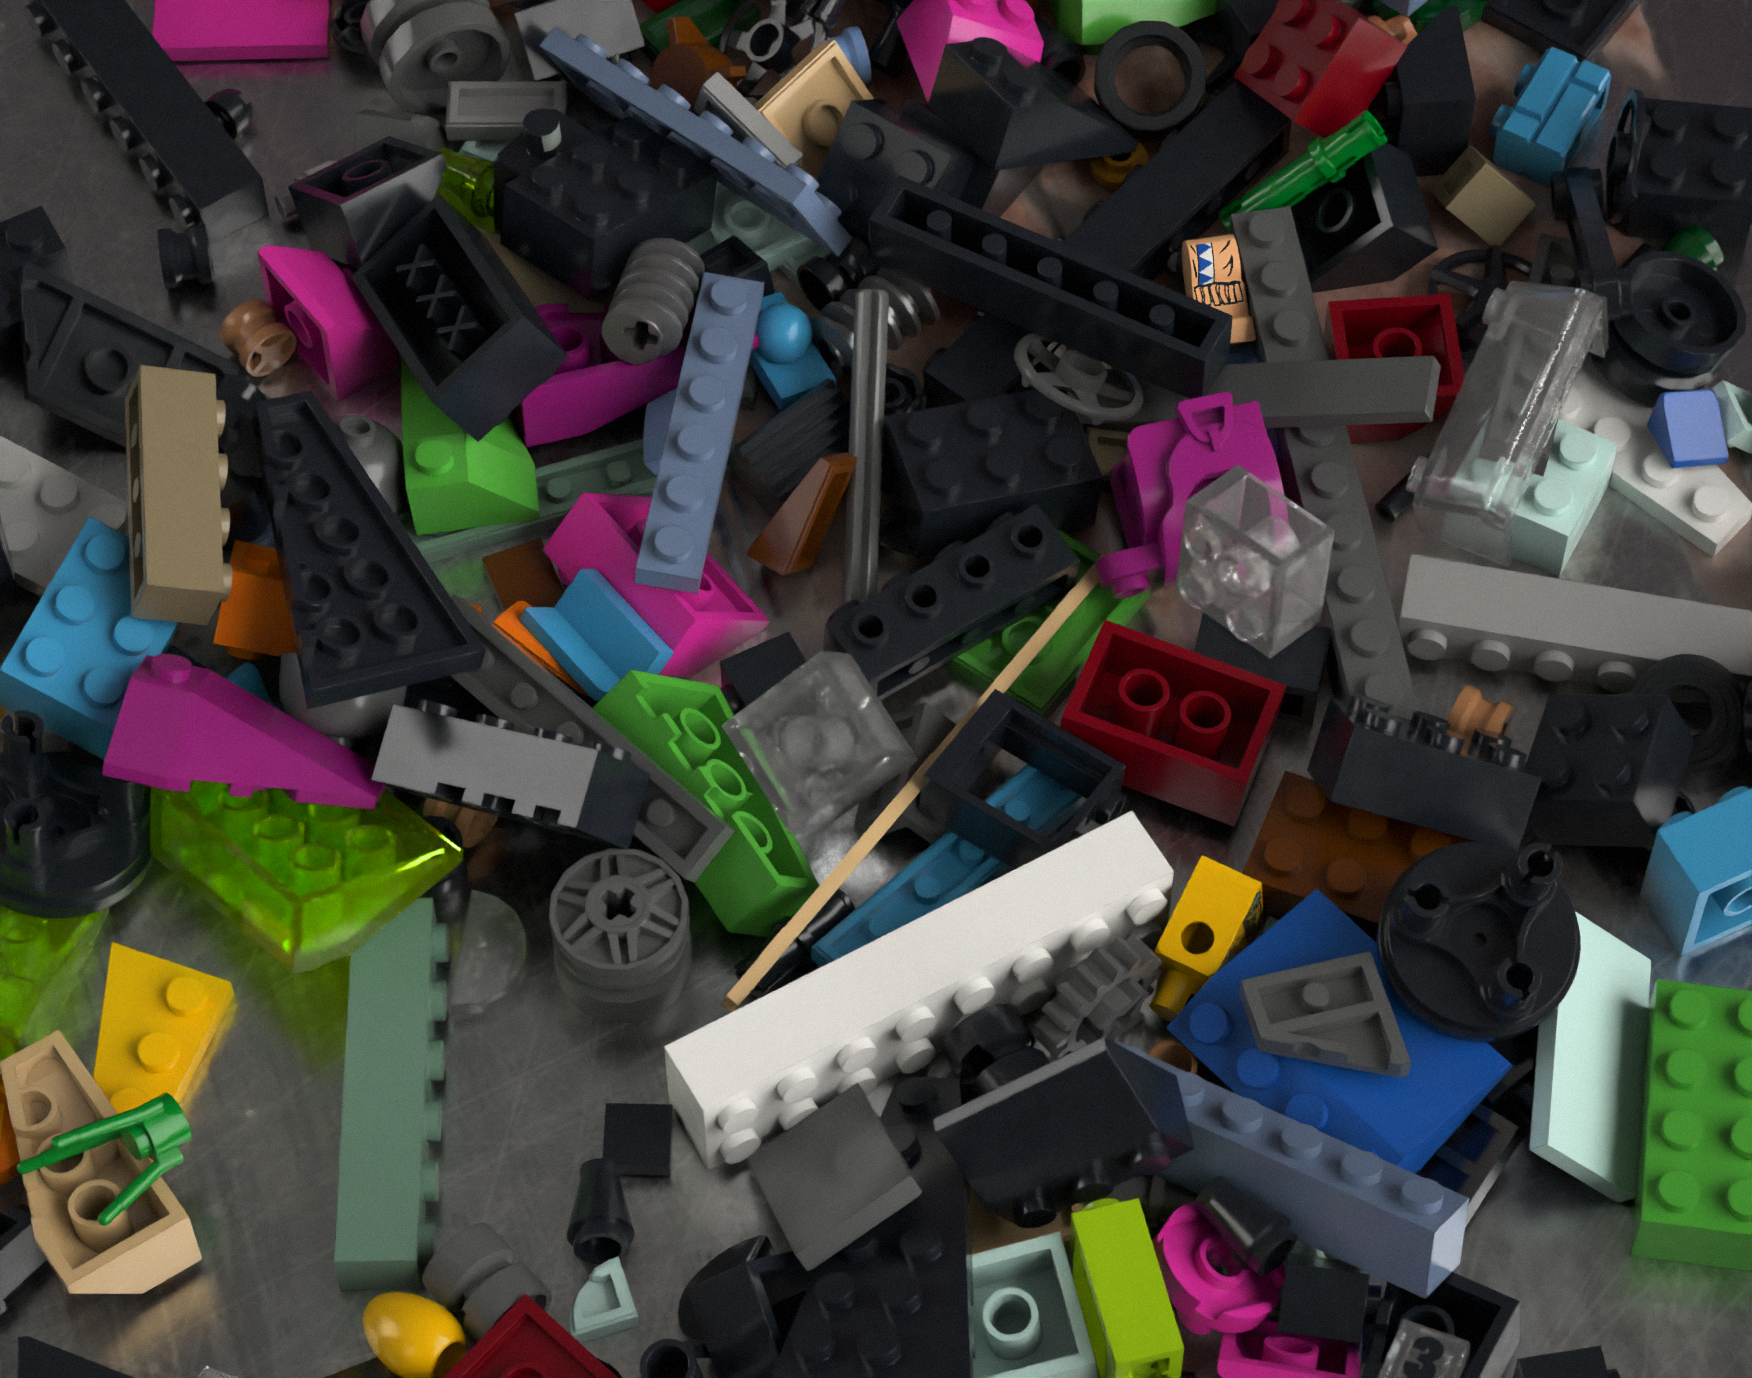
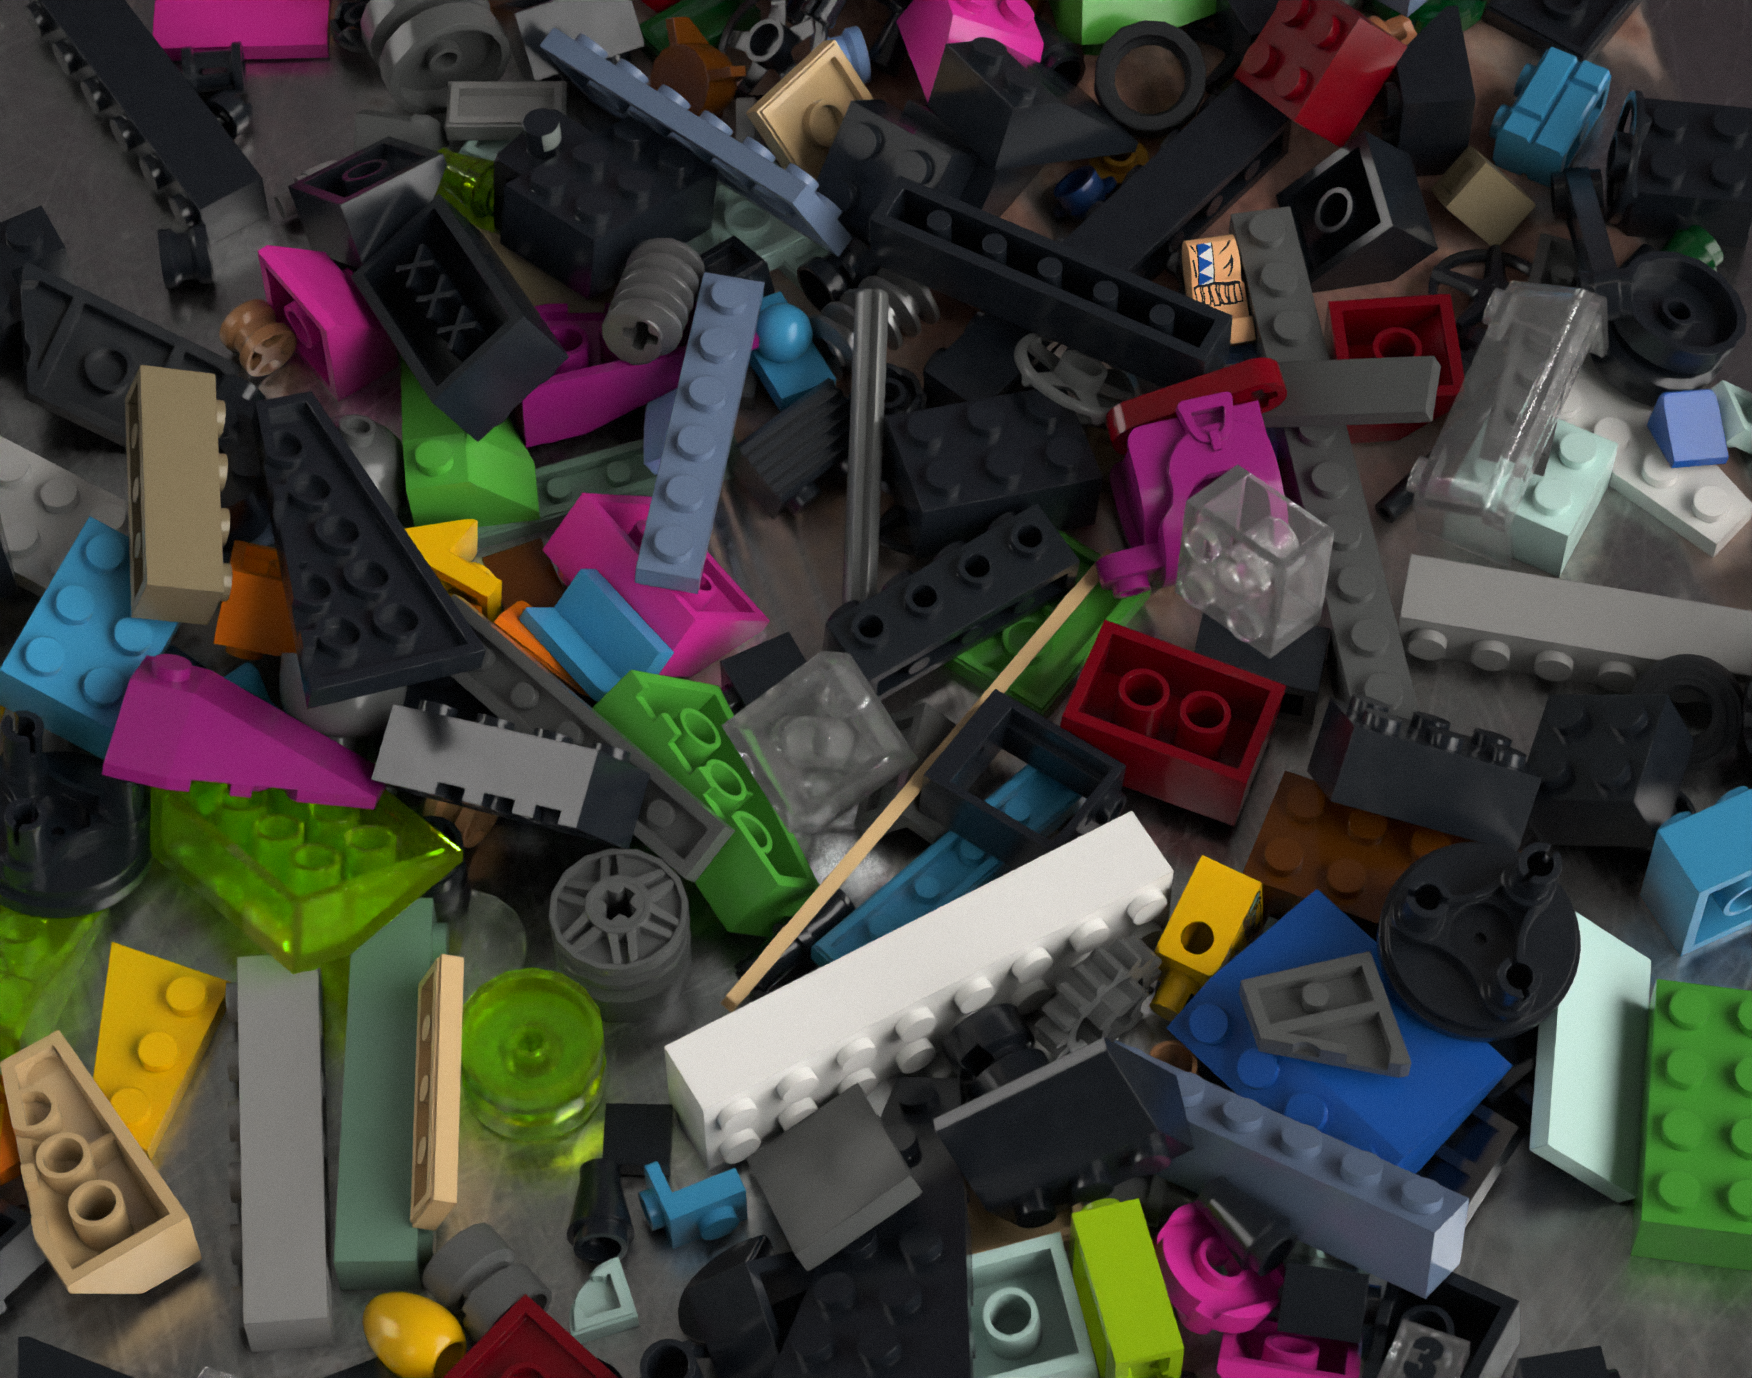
(148, 1130): green plant -> none
(231, 58): none -> black bush
(282, 1157): none -> light grey brick
(437, 1093): none -> tan tile
(450, 553): none -> yellow slope
(532, 1054): none -> clear neon green wheel
(694, 1212): none -> dark azure bracket
(734, 110): light grey tile -> none
(801, 524): reddish brown slope -> none
(1080, 191): none -> dark blue plate
(1246, 381): none -> dark red beam
(1321, 163): green pin -> none
(1474, 712): medium nougat wheel -> none

